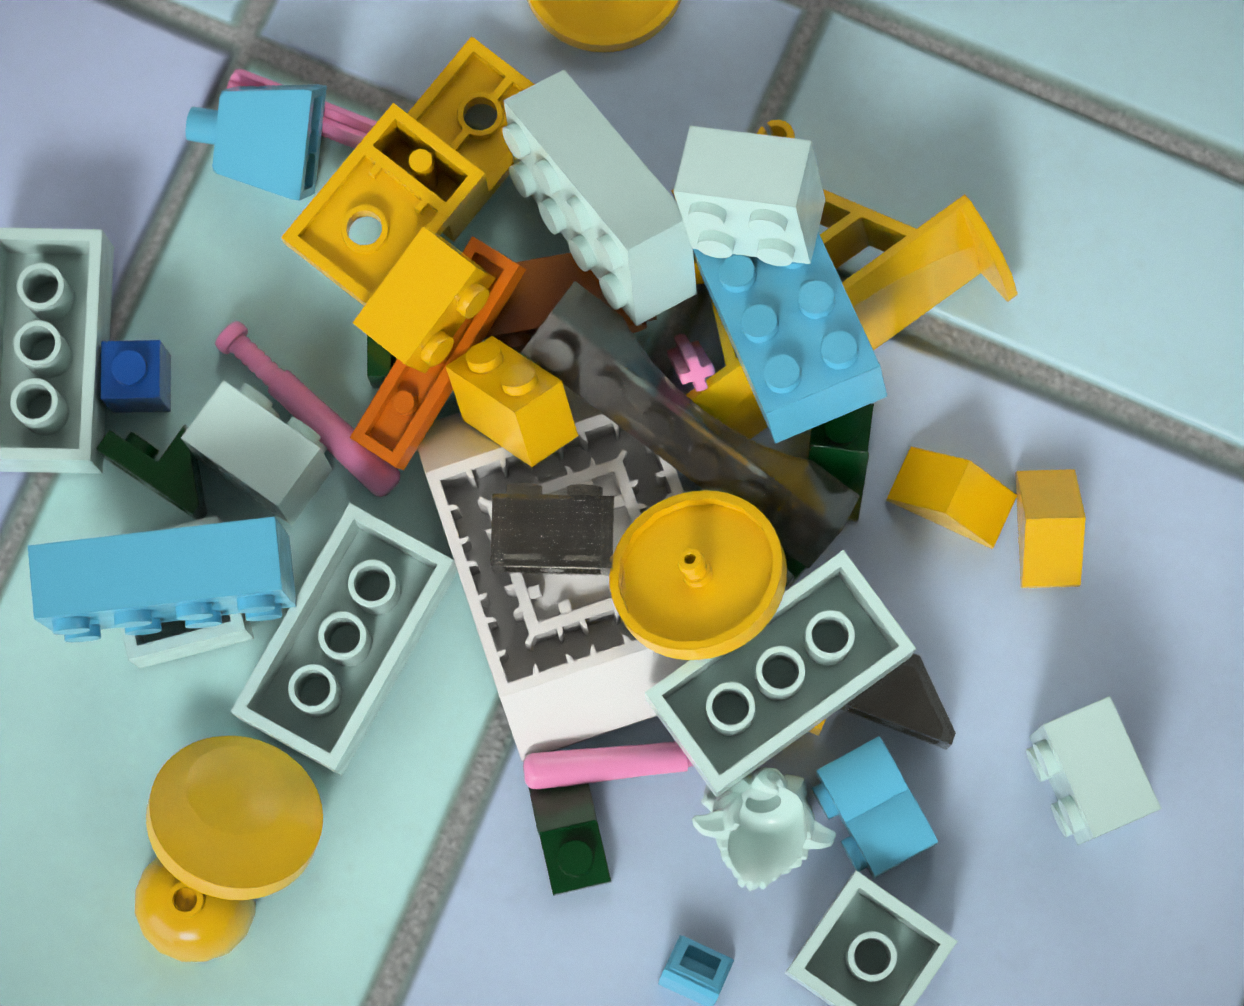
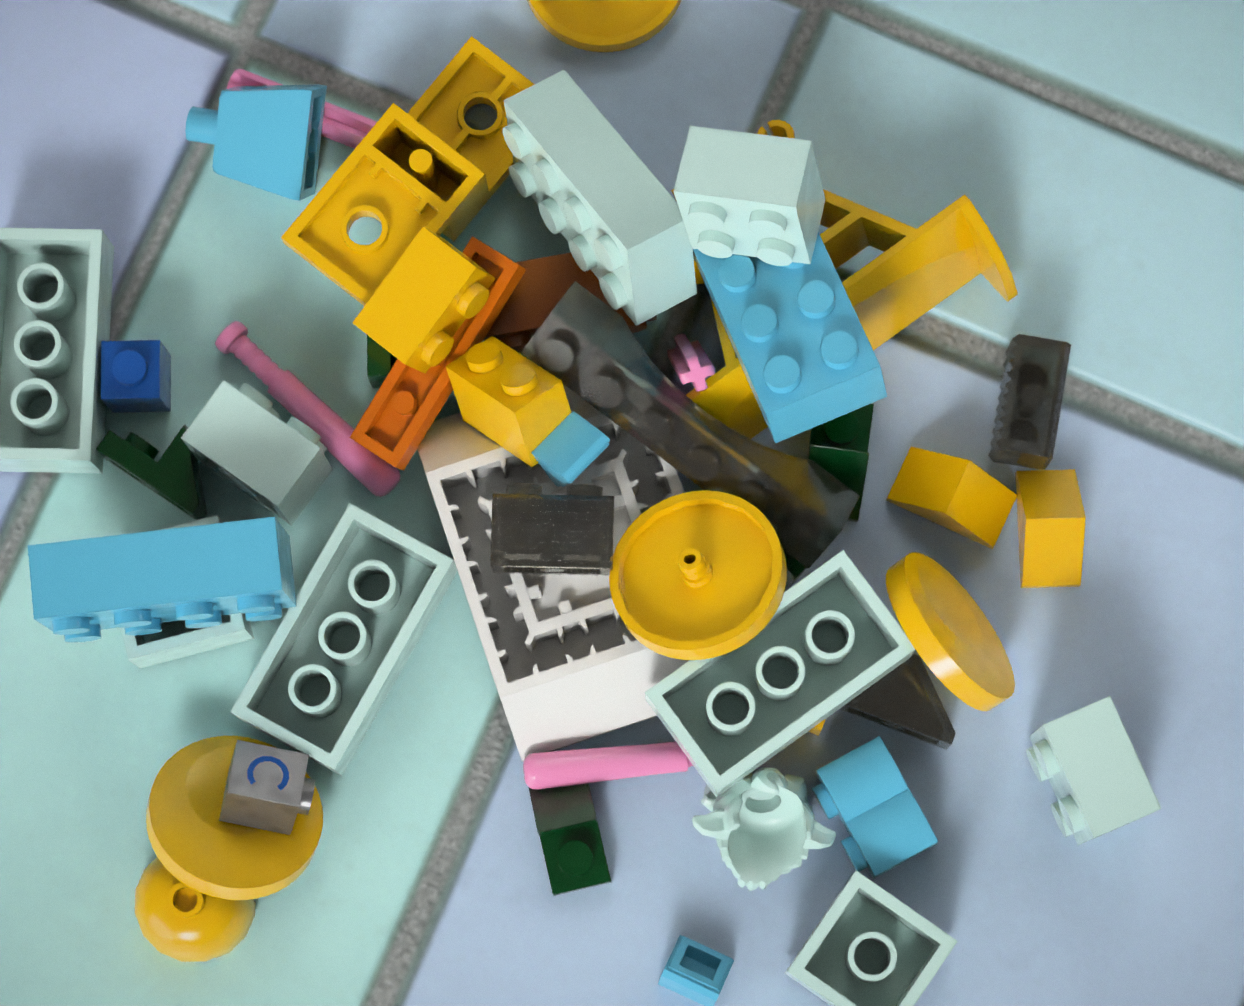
(266, 788): none -> flat silver brick
(570, 449): none -> medium azure slope
(950, 631): none -> yellow piece
(1030, 402): none -> clear smoke brick

